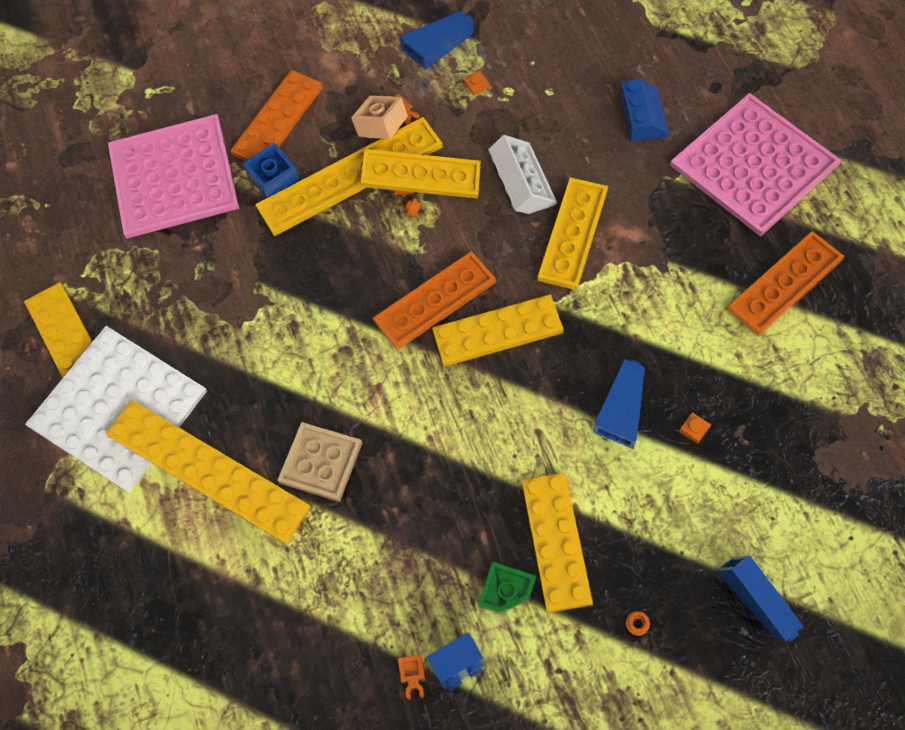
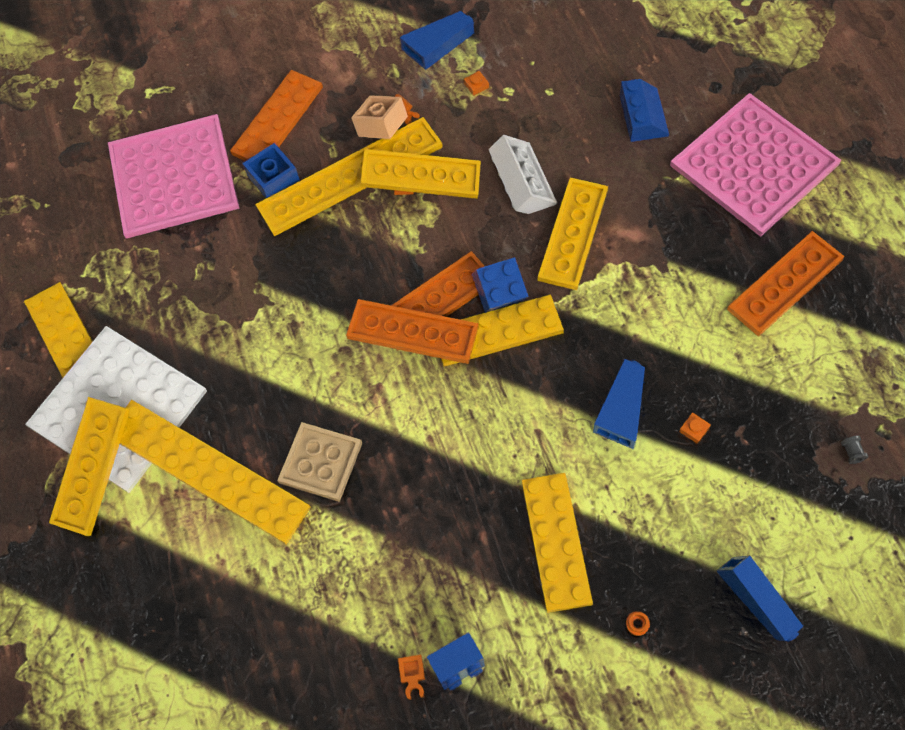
(89, 466): none -> yellow plate
(412, 208): orange plate -> none
(413, 331): none -> orange plate
(499, 285): none -> blue brick
(505, 588): green plate -> none
(854, 449): none -> dark grey bush

